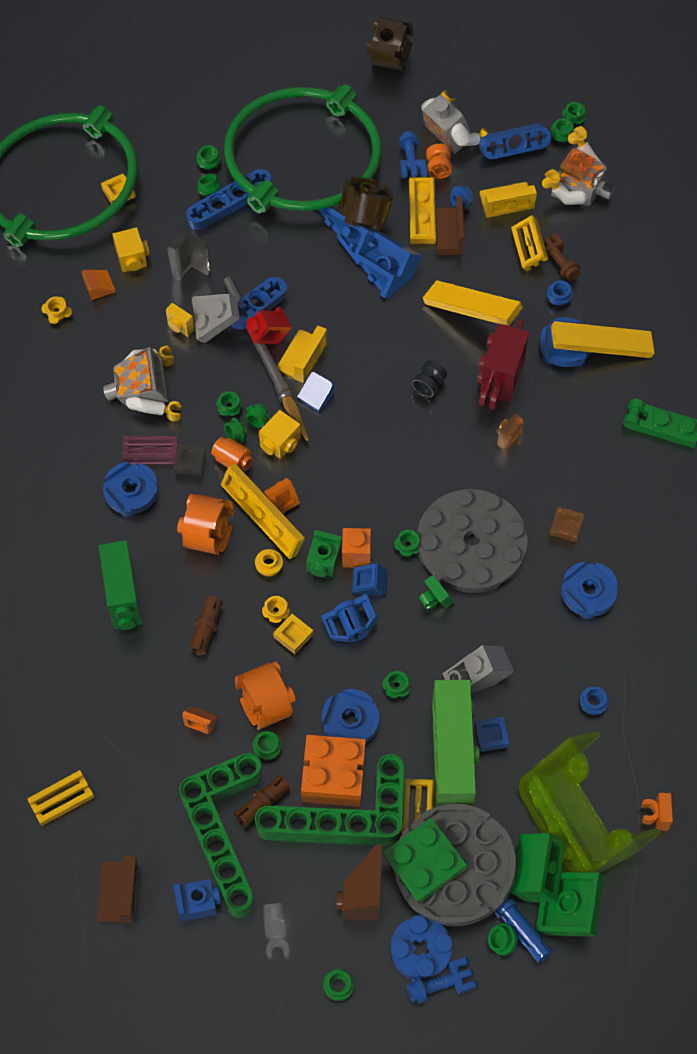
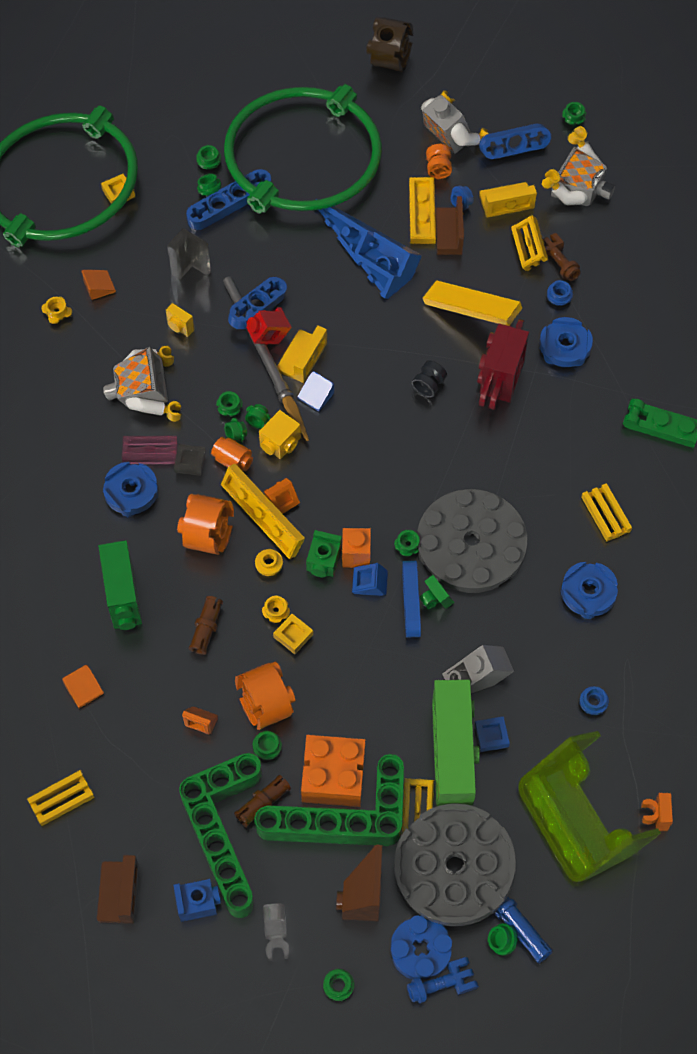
(82, 686): none -> orange slope
(130, 249): yellow brick -> none
(213, 314): light grey wing -> none
(342, 704): blue plate -> none
(347, 609): blue piece -> none
(365, 202): dark brown brick -> none
(400, 678): green plate -> none
(408, 142): blue hinge -> none
(411, 599): none -> blue beam
(424, 860): green plate -> none
(509, 431): clear orange plate -> none
(538, 867): green brick -> none
(561, 129): green plate -> none
(566, 524): clear orange plate -> none
(576, 906): green plate -> none
(577, 164): clear orange plate -> none
(602, 339): yellow tile -> none
(606, 492): none -> yellow tile

